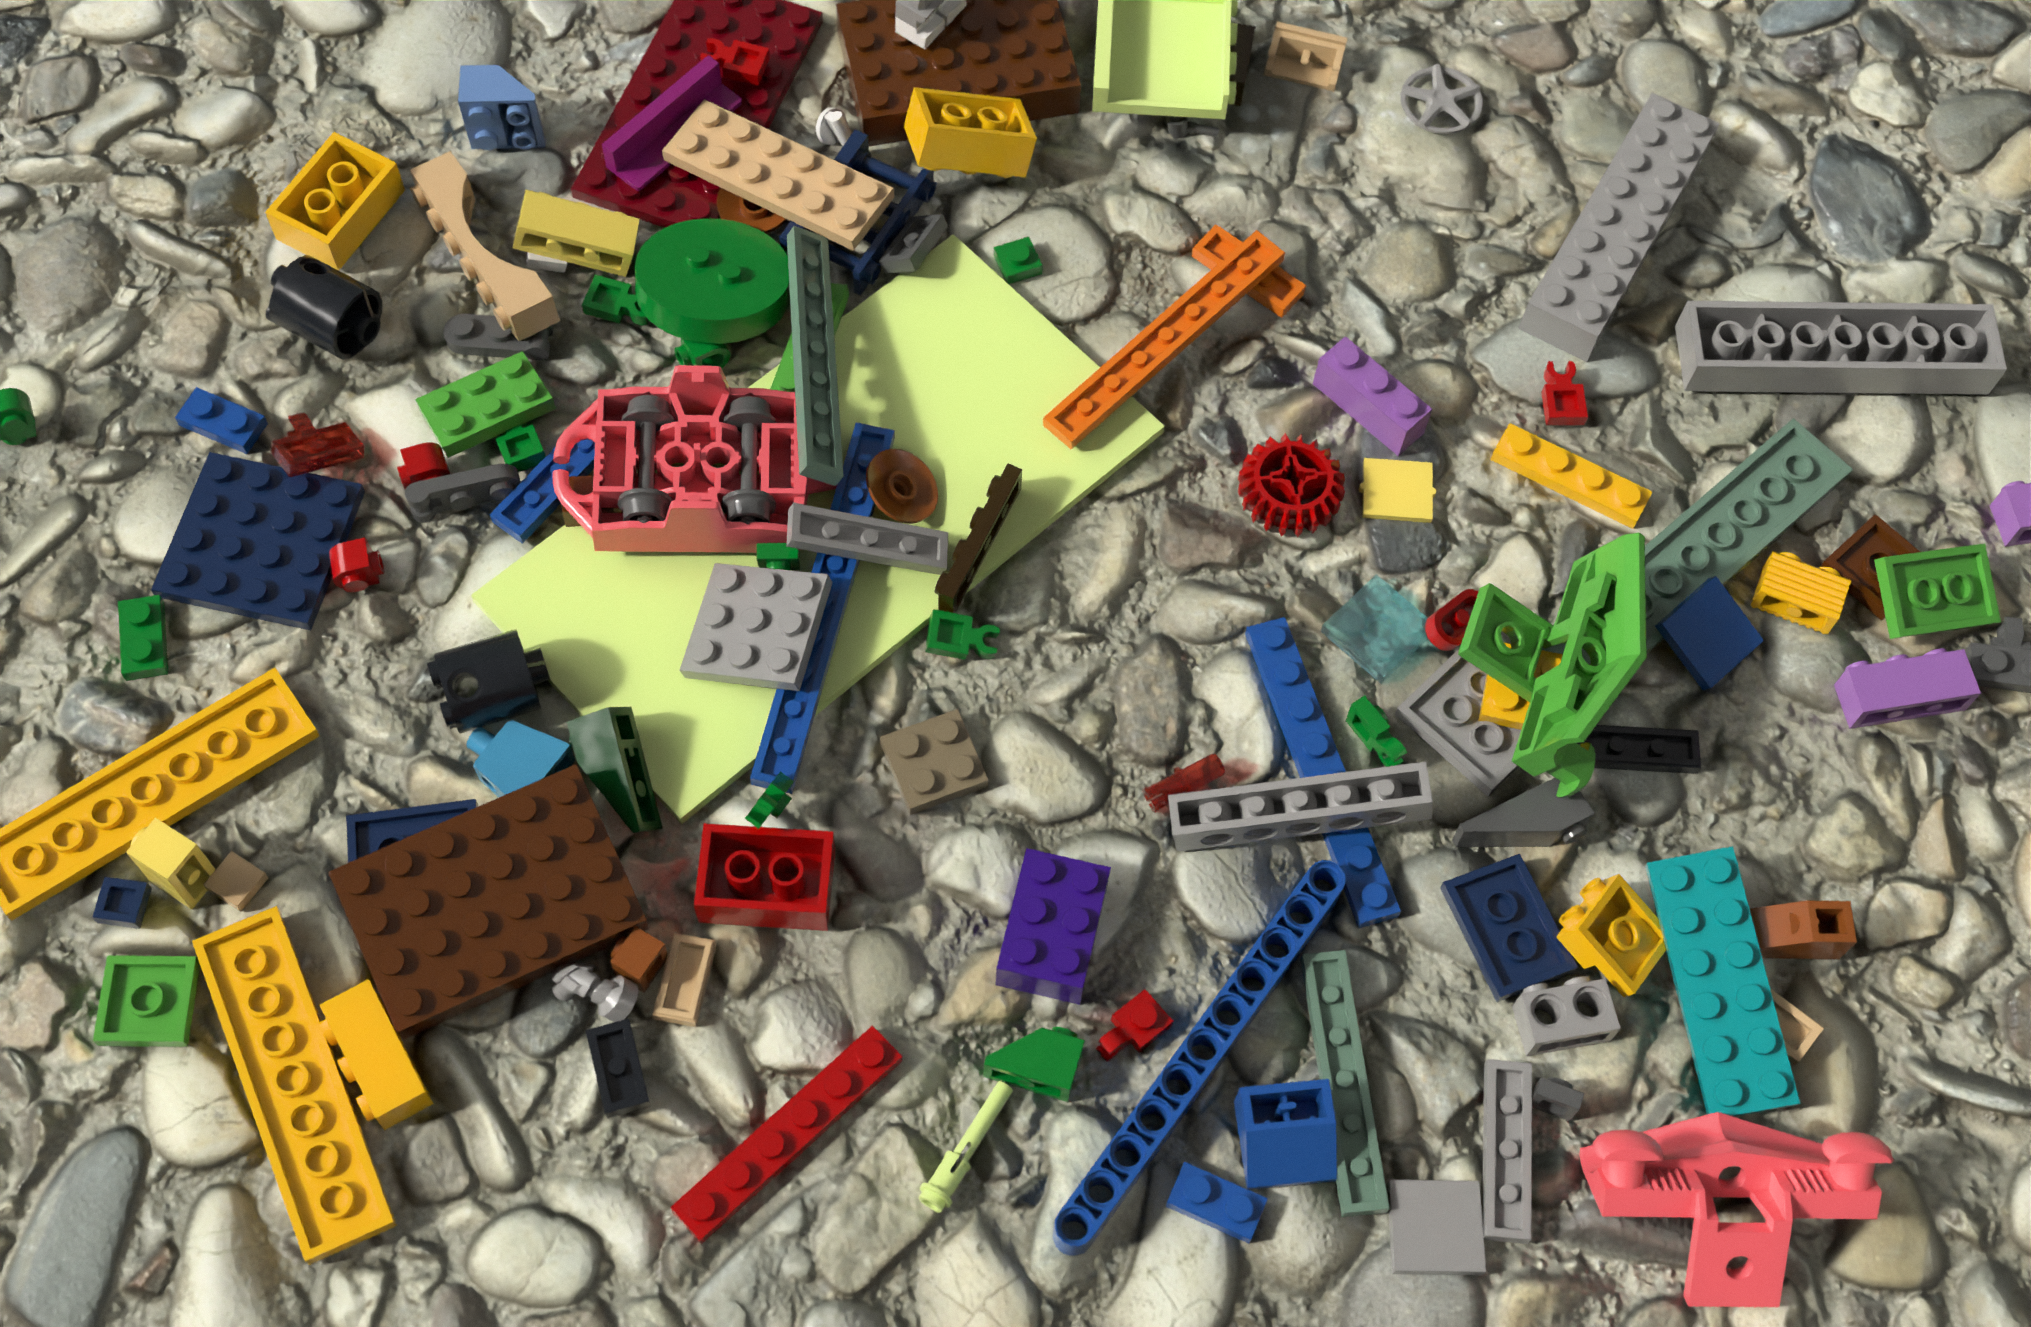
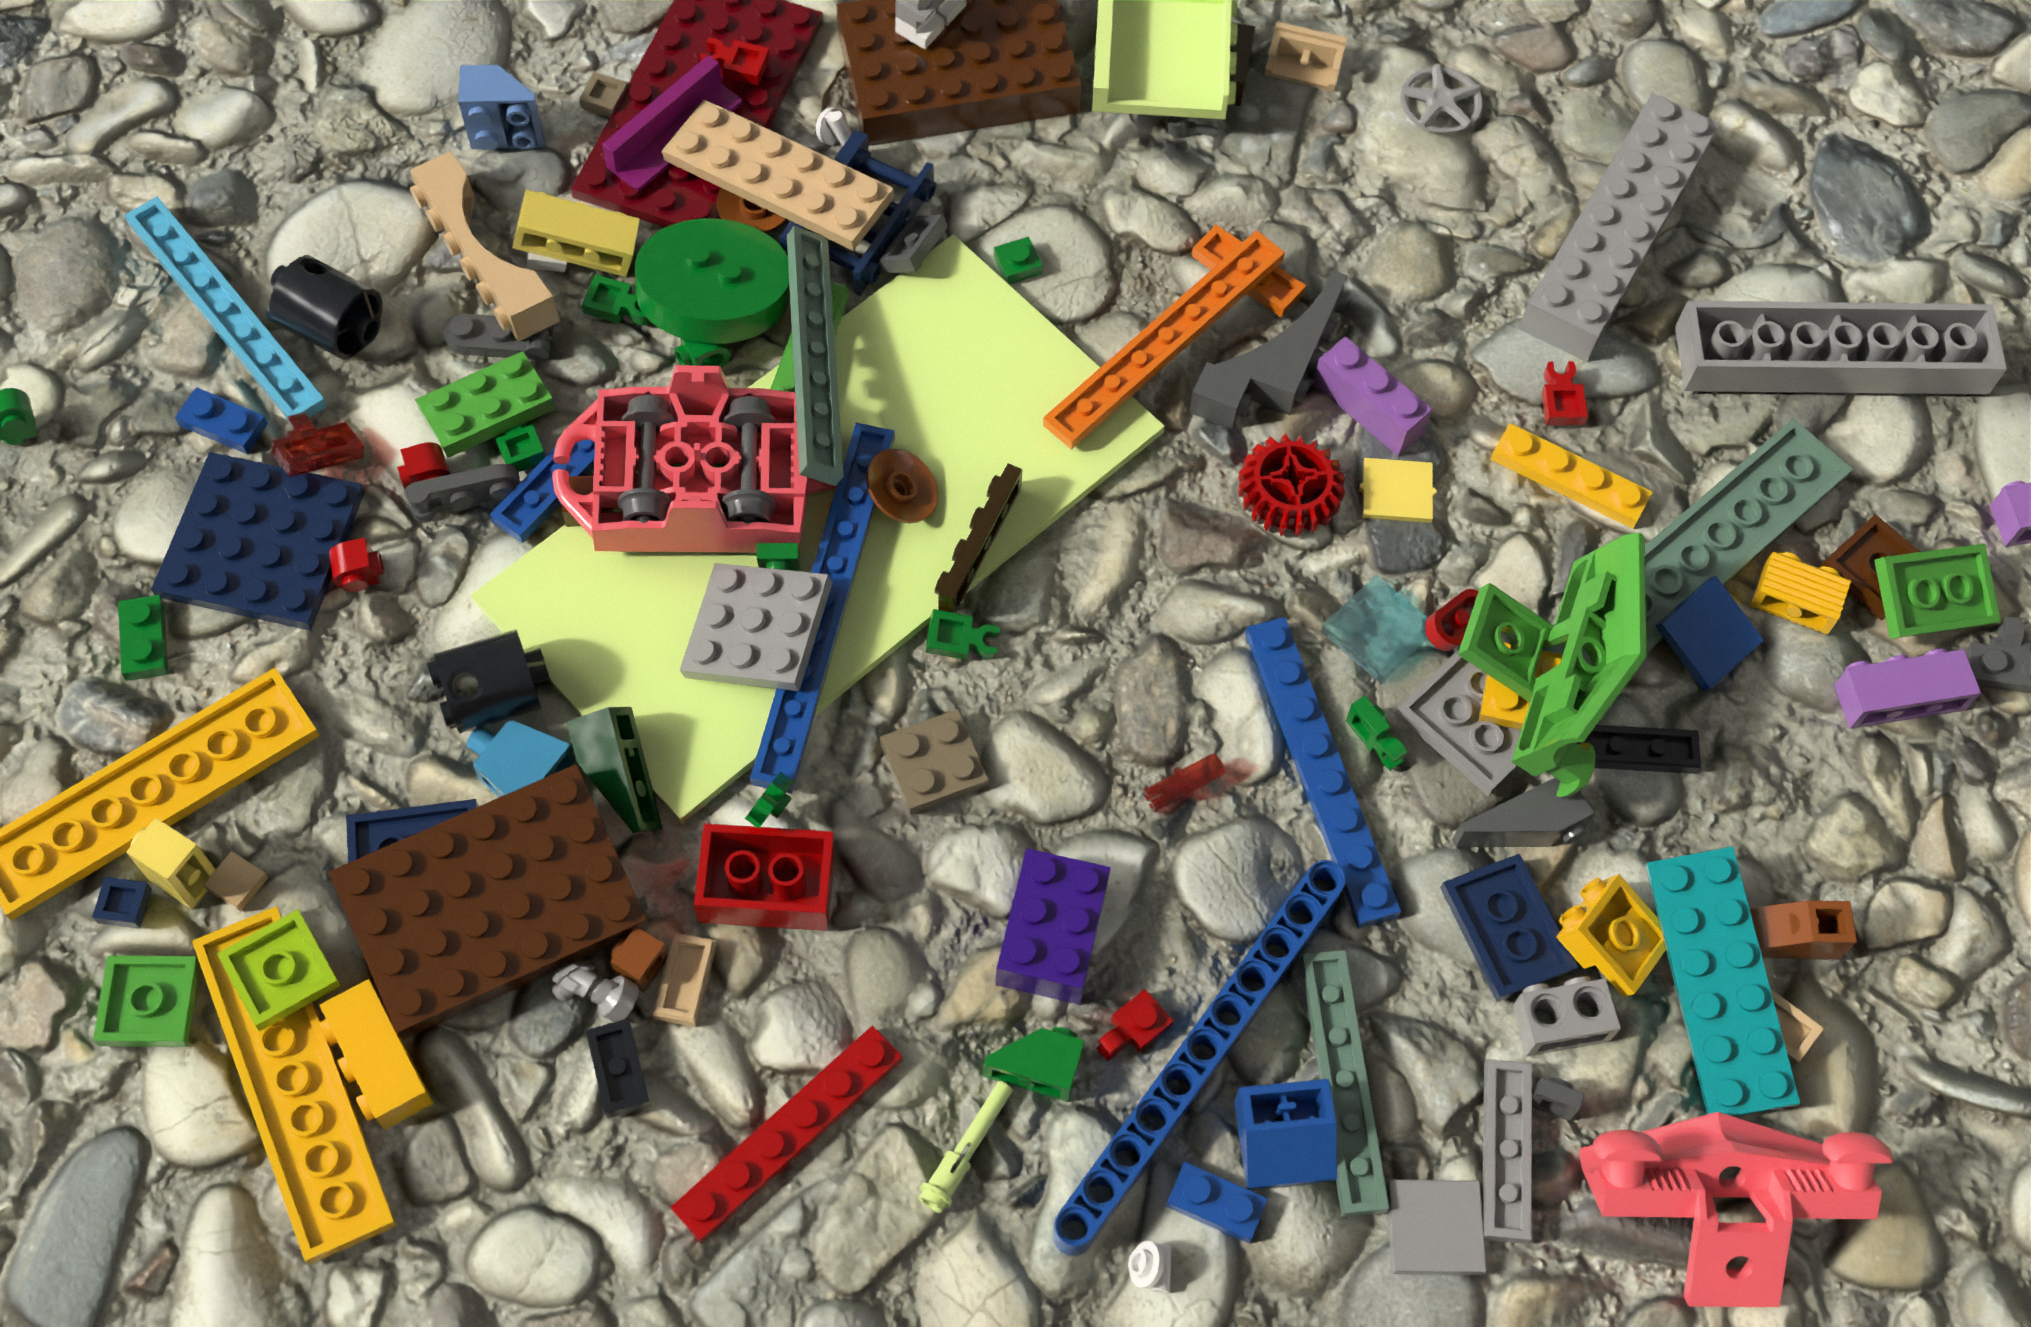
(225, 310): none -> medium azure plate
(278, 970): none -> lime plate
(335, 201): yellow brick -> none
(603, 94): none -> dark tan plate
(867, 539): light grey plate -> none
(969, 133): yellow brick -> none
(1151, 1266): none -> white plate
(1274, 371): none -> dark grey arch
(1301, 806): light grey brick -> none

